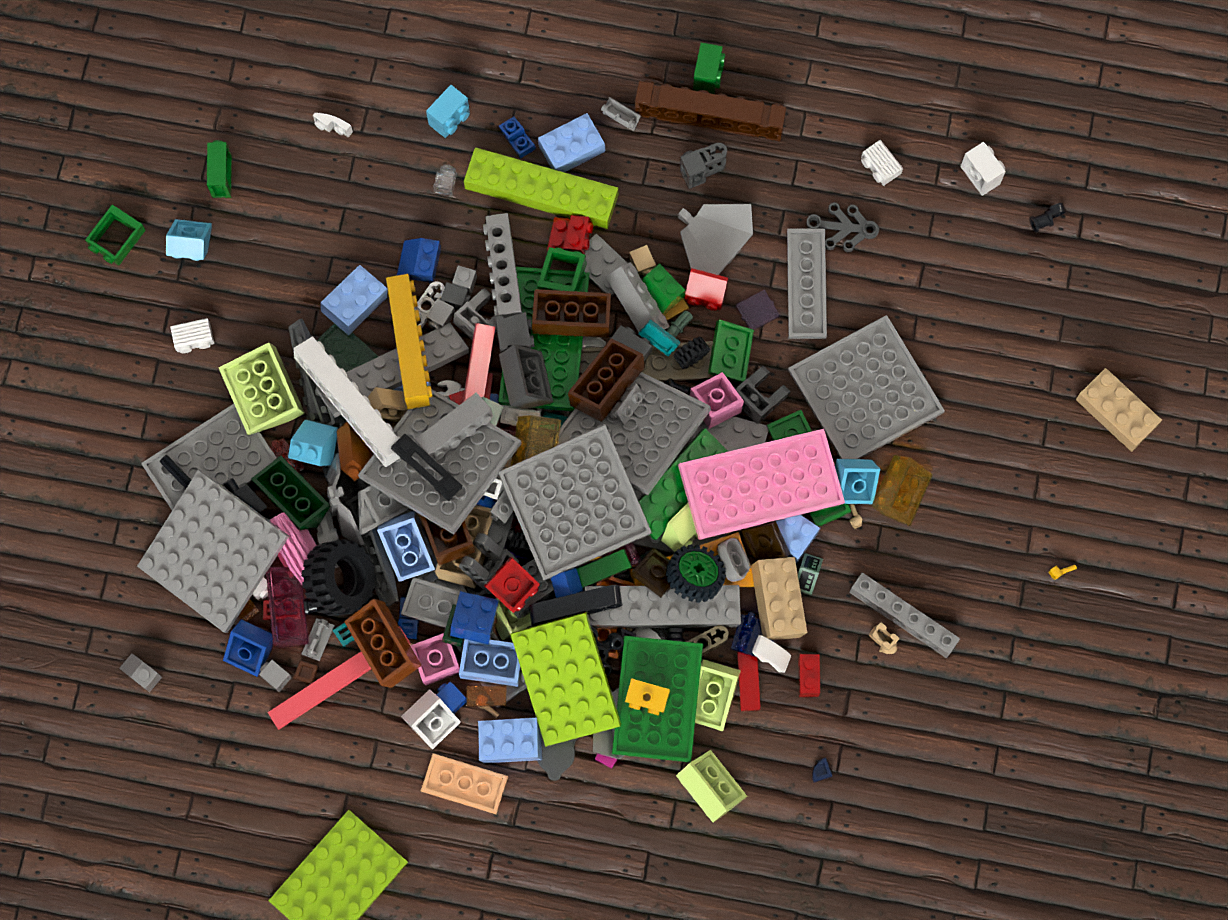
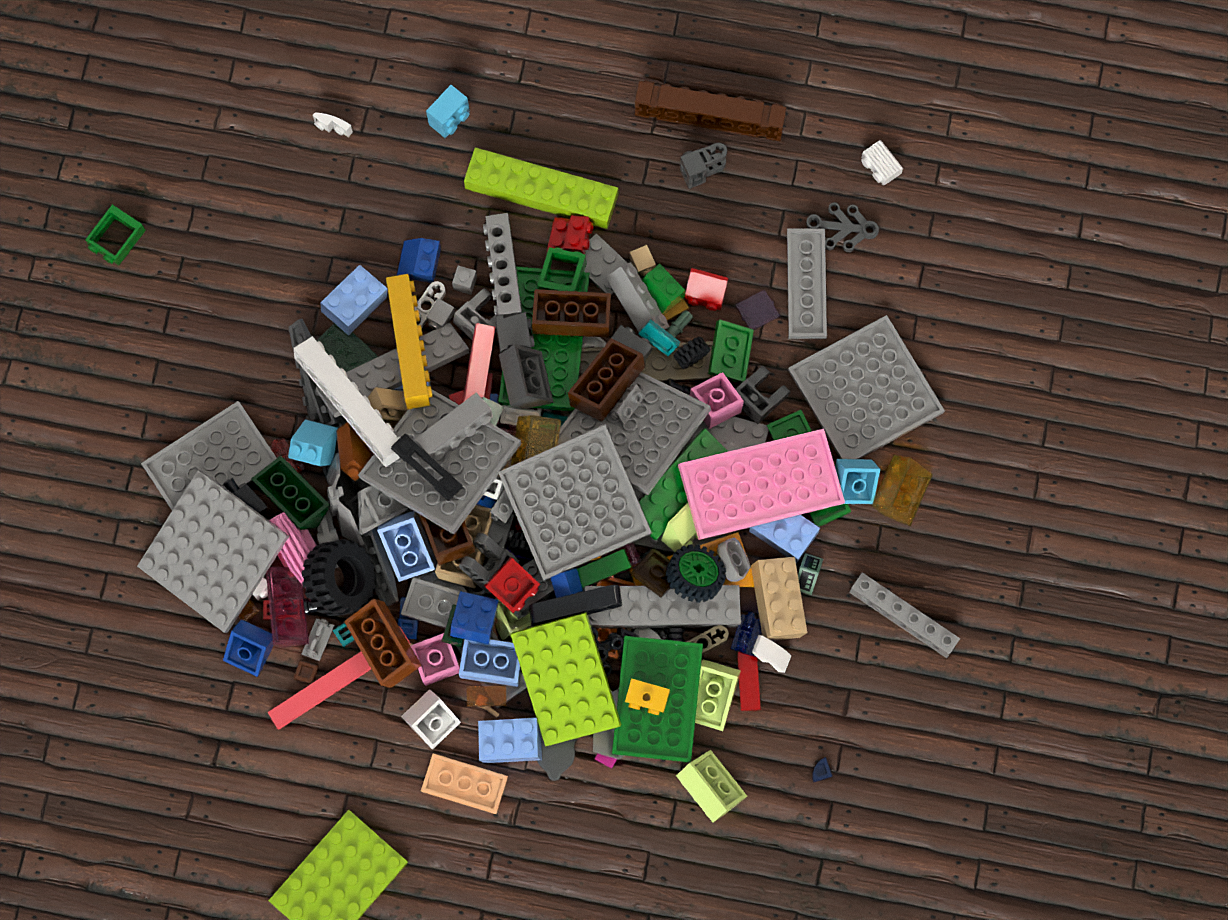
(140, 672): light grey slope -> none
(176, 471): black axle -> none
(188, 239): medium azure slope -> none
(192, 335): white brick -> none
(219, 169): green window -> none
(261, 389): yellowish green slope -> none
(274, 675): light grey brick -> none
(445, 180): clear brick -> none
(451, 697): blue brick -> none
(452, 386): white hand -> none
(455, 295): dark grey brick -> none
(517, 137): blue slope -> none
(571, 144): light blue brick -> none
(621, 113): light grey hinge -> none
(709, 68): green brick -> none
(715, 235): light grey panel -> none
(766, 541): dark brown tile -> none
(809, 675): red brick -> none
(856, 521): tan hand -> none
(886, 640): tan animal -> none
(983, 168): white brick -> none
(1047, 218): black connector -> none
(1055, 572): yellow hand -> none
(1118, 409): tan brick -> none

